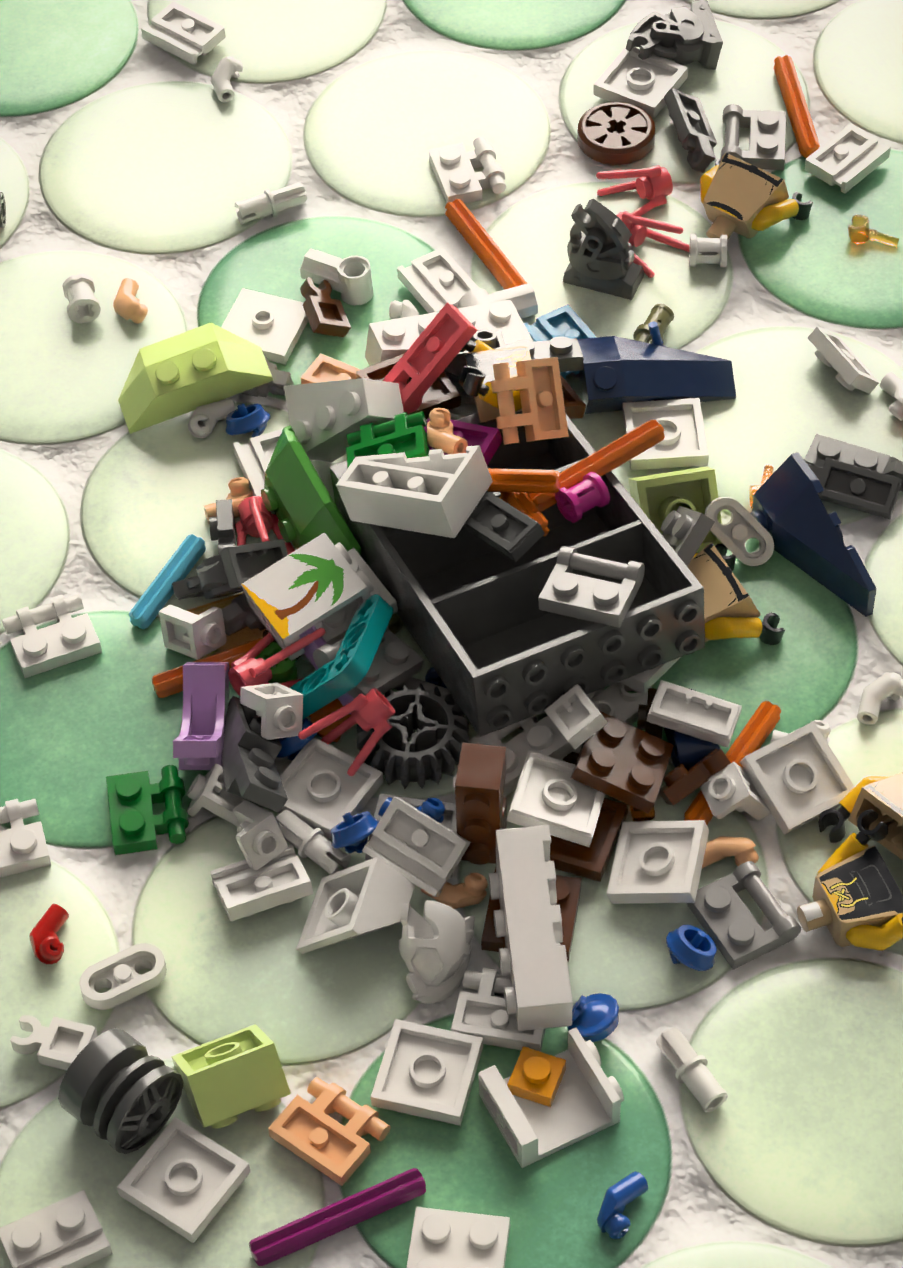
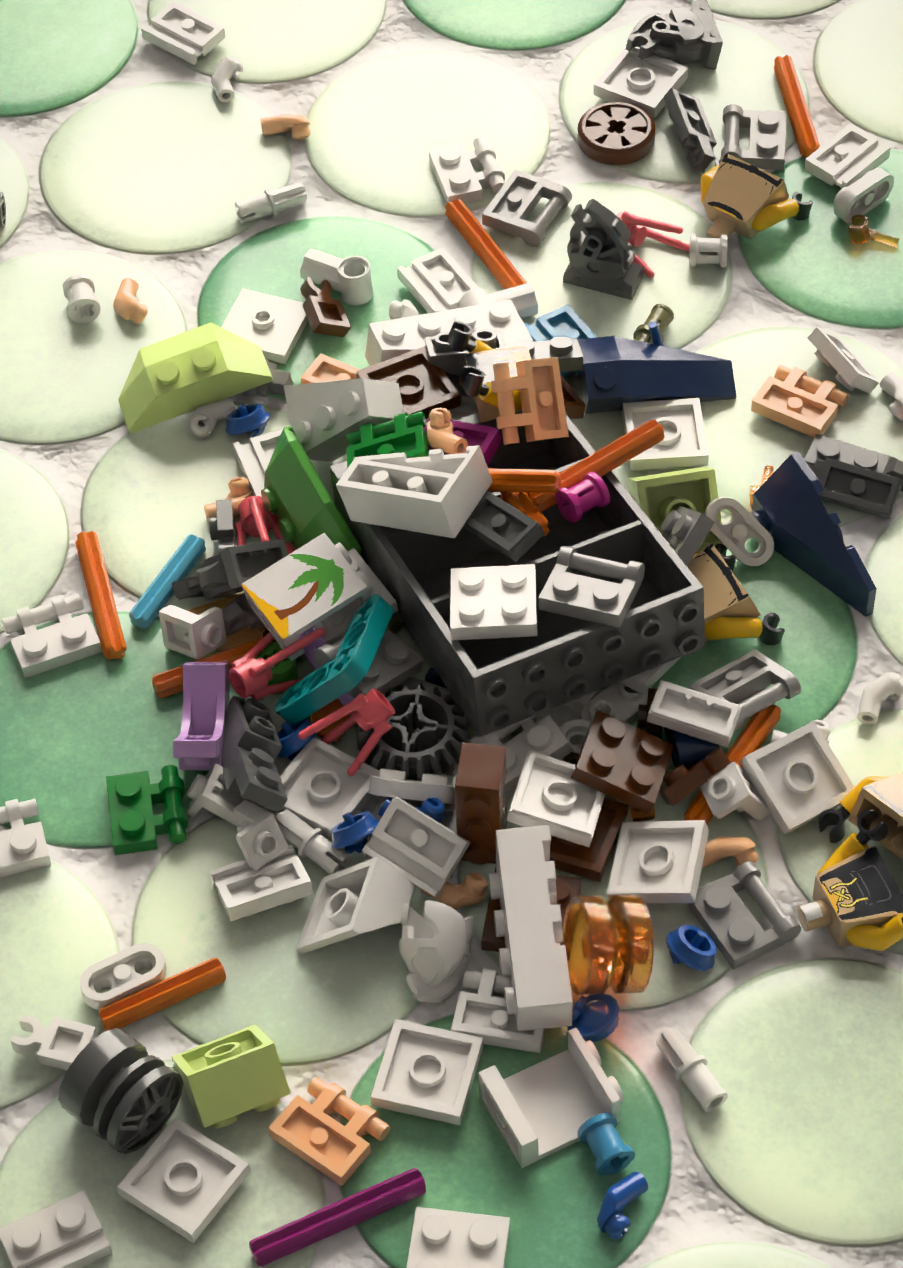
(44, 935): red arm -> none
(100, 595): none -> orange axle
(162, 994): none -> orange axle
(277, 706): white bracket -> none
(286, 122): none -> light nougat arm
(393, 784): none -> white plate
(430, 355): coral plate -> none
(493, 602): none -> white plate
(516, 202): none -> light grey plate
(537, 1076): light orange plate -> none
(576, 716): white bracket -> none
(605, 1144): none -> dark azure bush
(608, 944): none -> clear orange wheel
(653, 184): coral plant -> none
(749, 676): none -> light grey plate
(799, 401): none -> light nougat plate
(863, 194): none -> white plate

